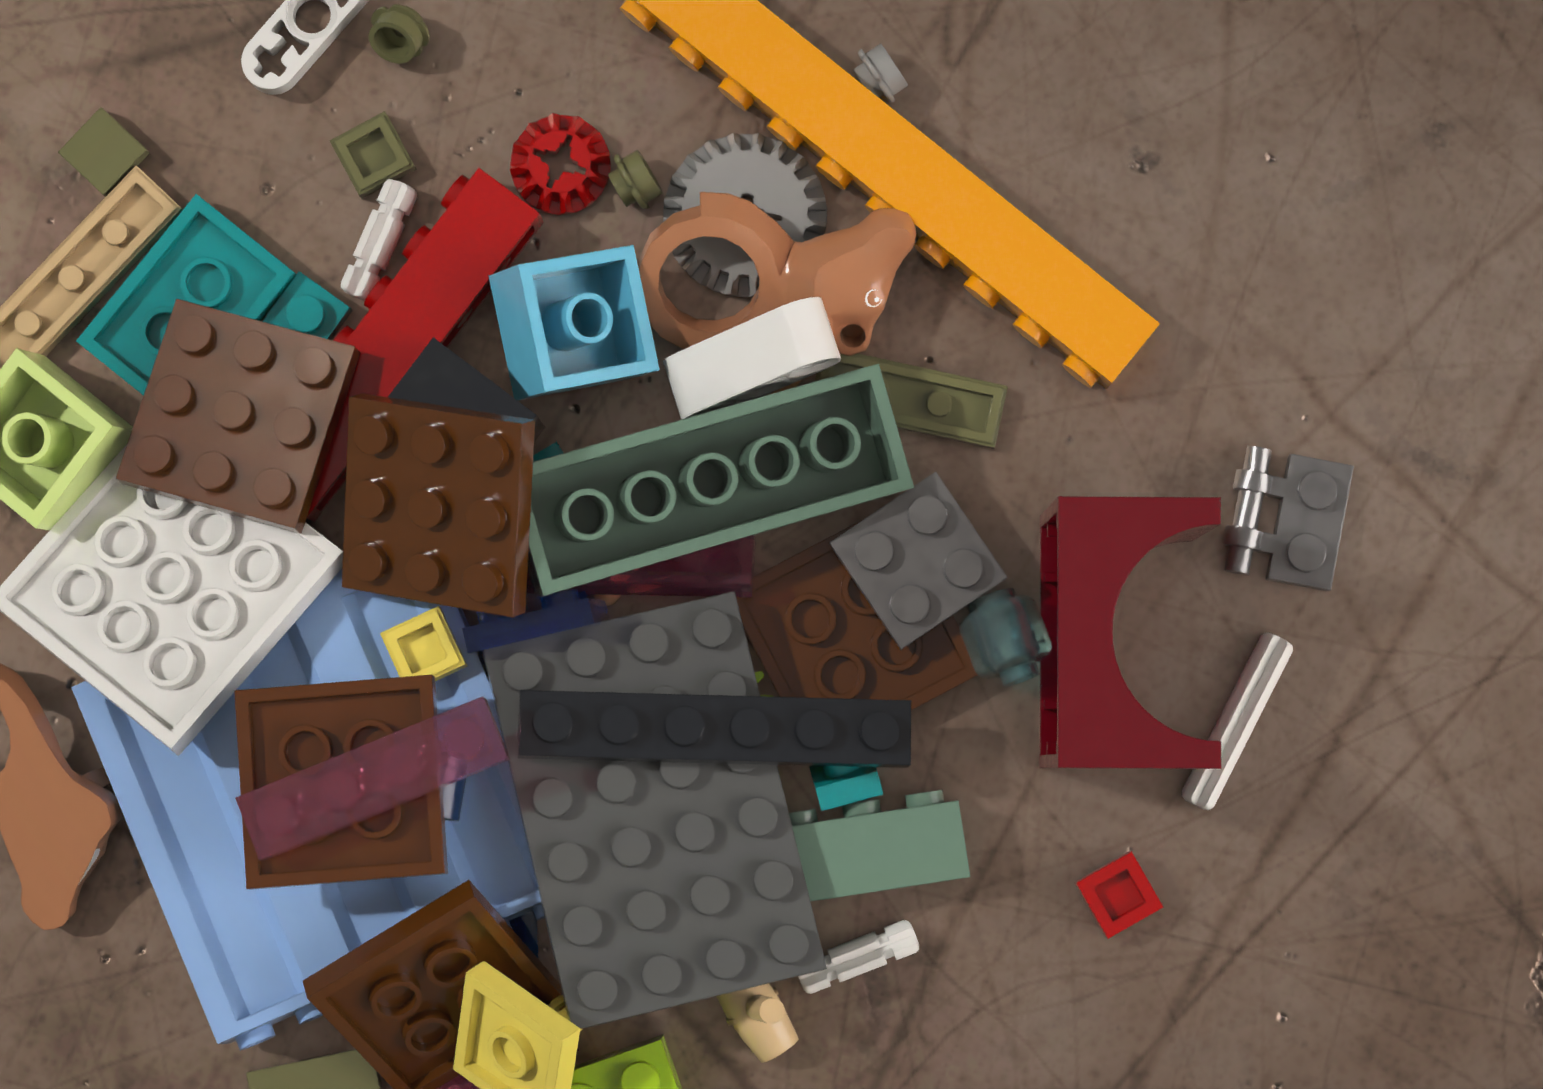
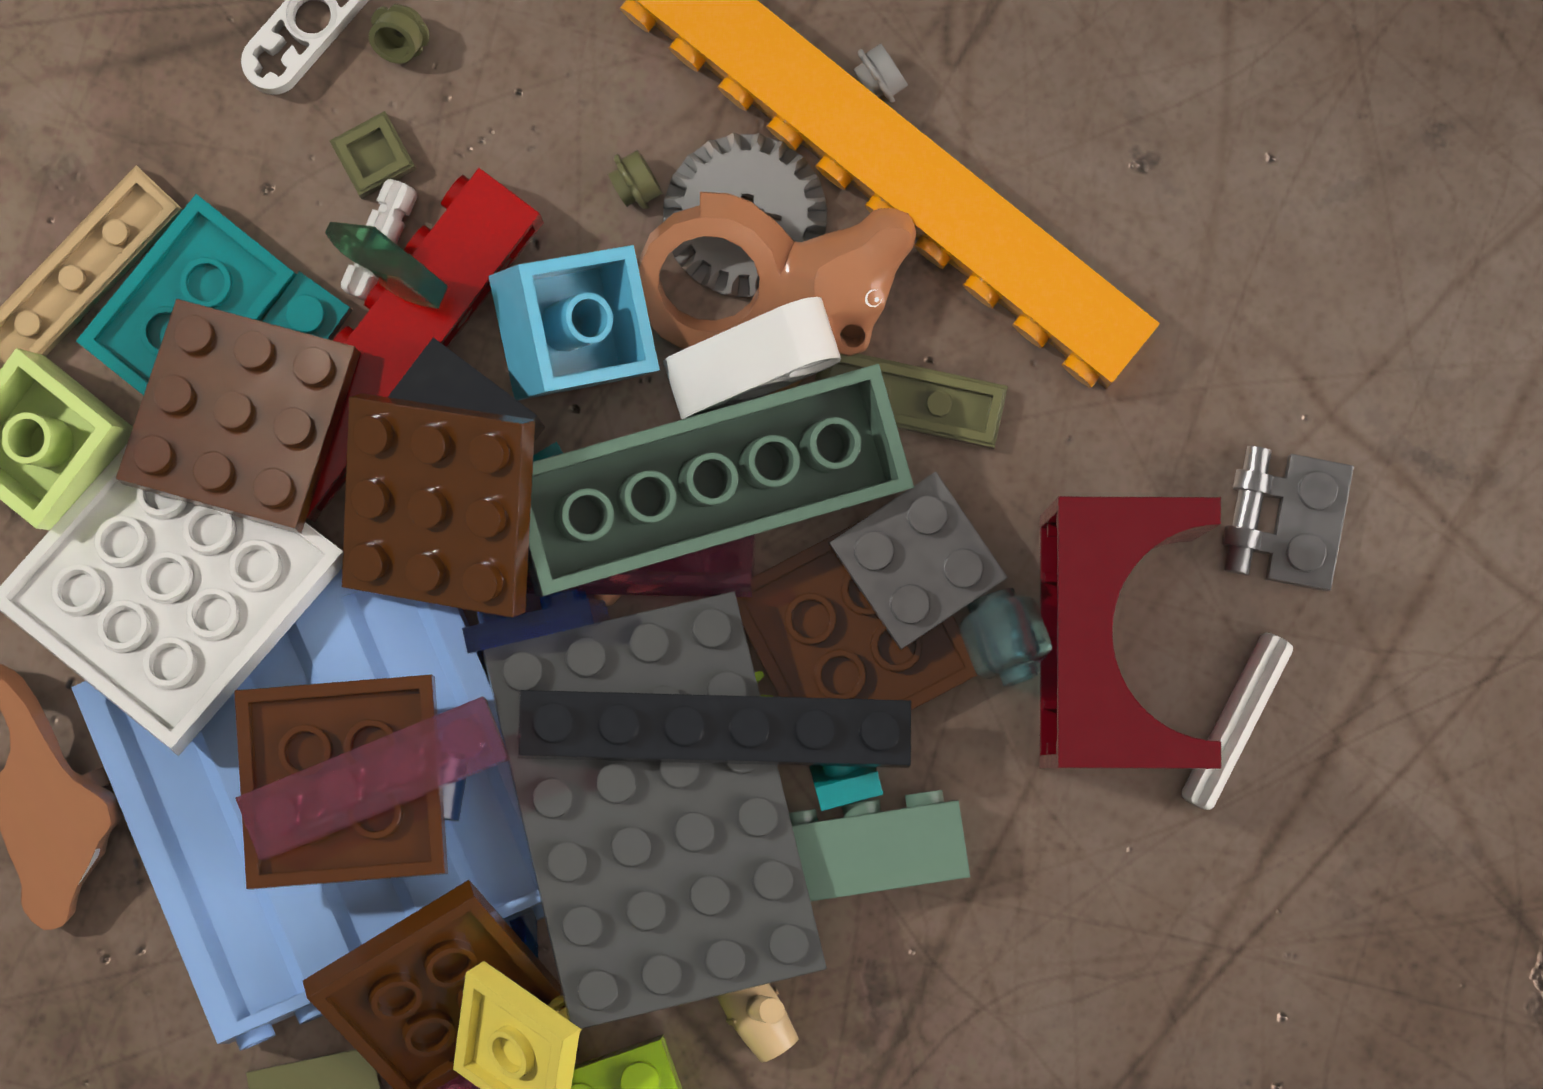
(103, 151): olive tile -> none
(387, 263): none -> clear green slope
(424, 646): light yellow tile -> none
(572, 190): red gear -> none
(863, 955): white axle -> none
(1118, 894): red plate -> none

